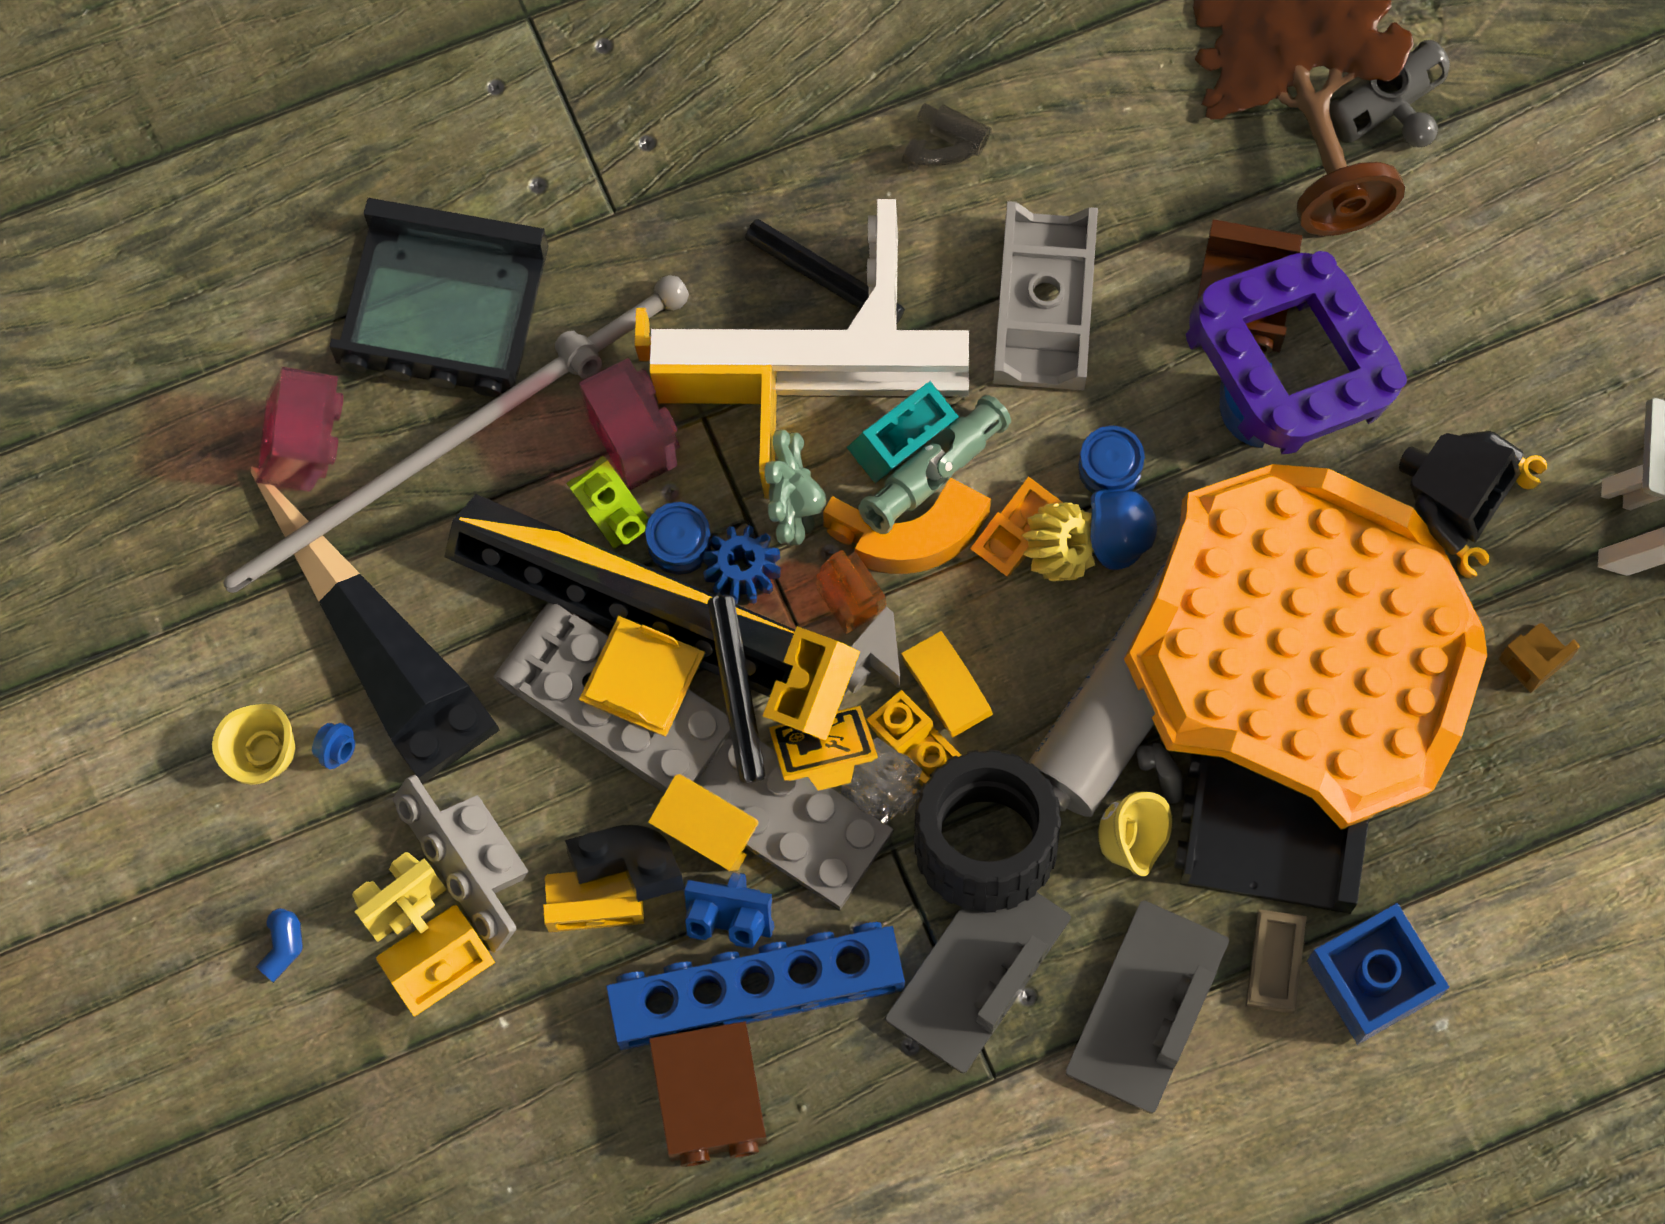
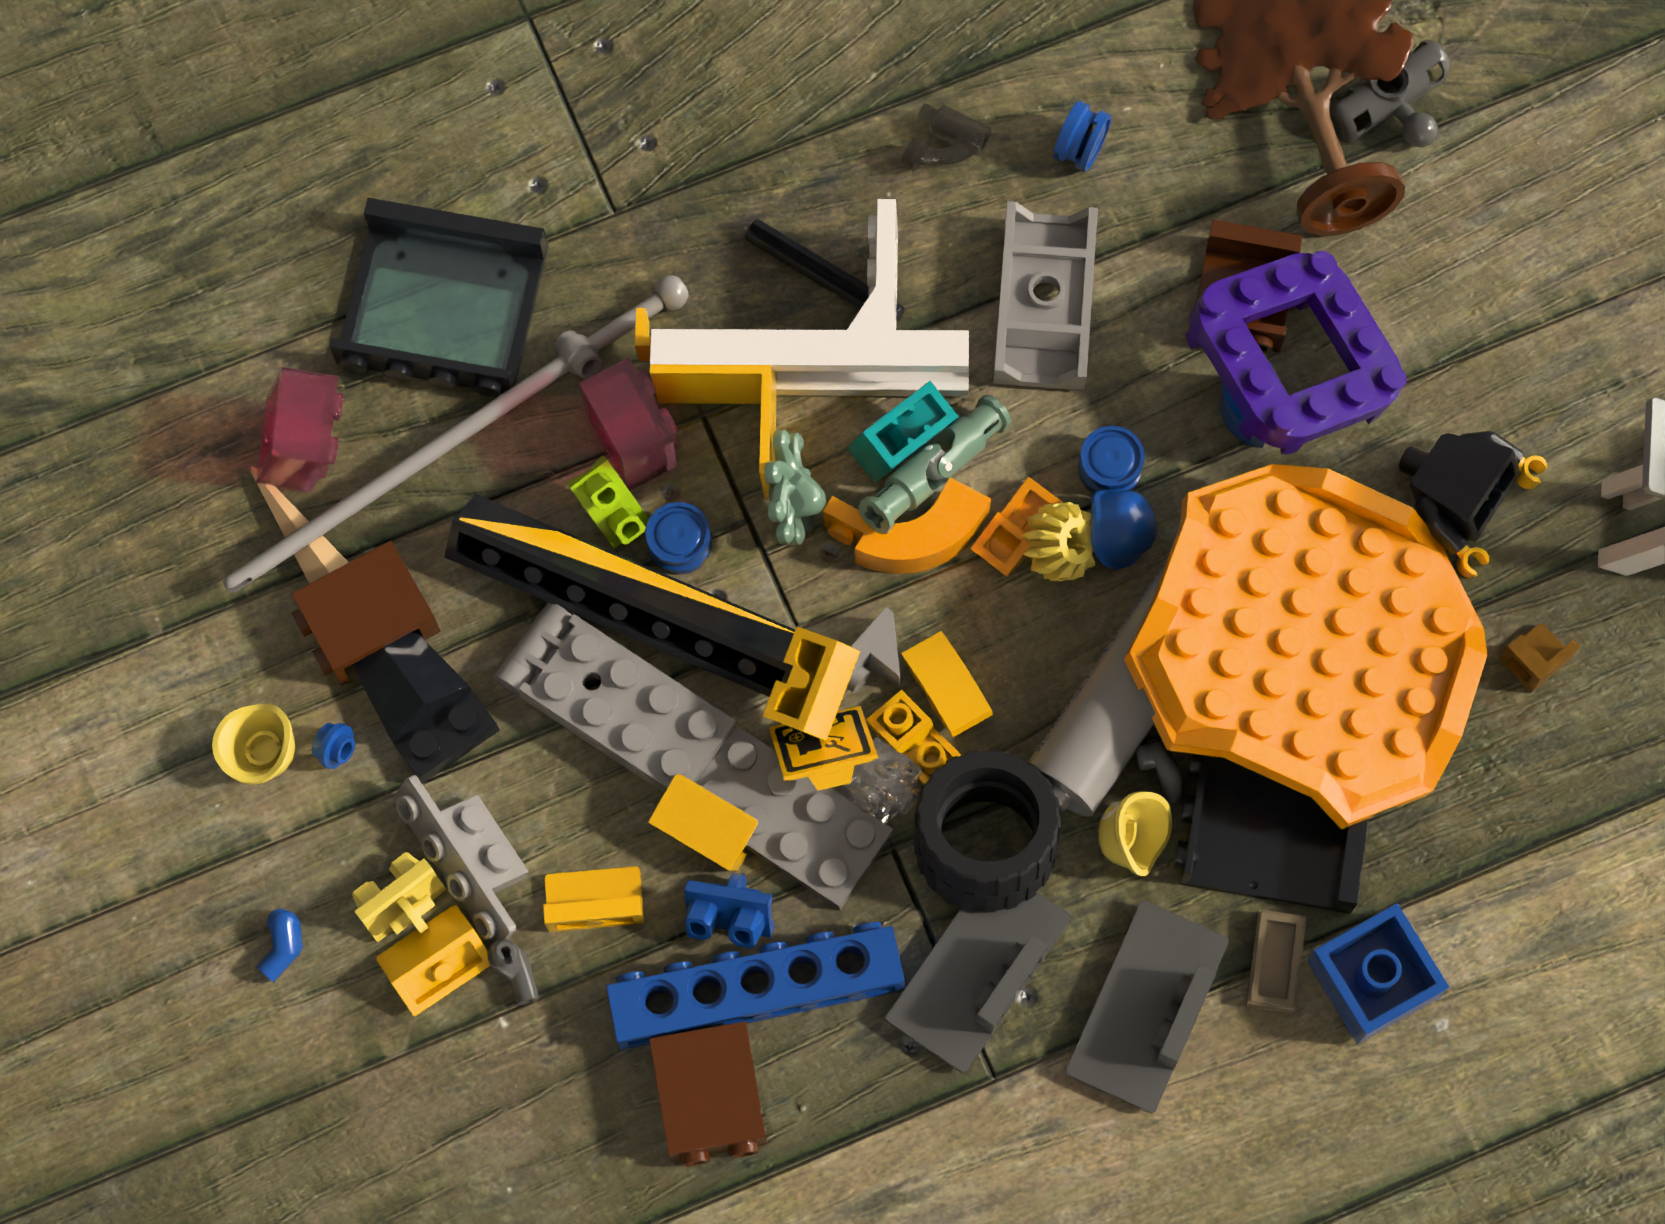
(362, 609): none -> reddish brown panel
(516, 968): none -> dark grey arm
(628, 849): black plate -> none
(642, 676): yellow piece -> none
(736, 689): black axle -> none
(753, 552): blue gear -> none
(849, 590): clear orange brick -> none
(1080, 137): none -> blue wheel

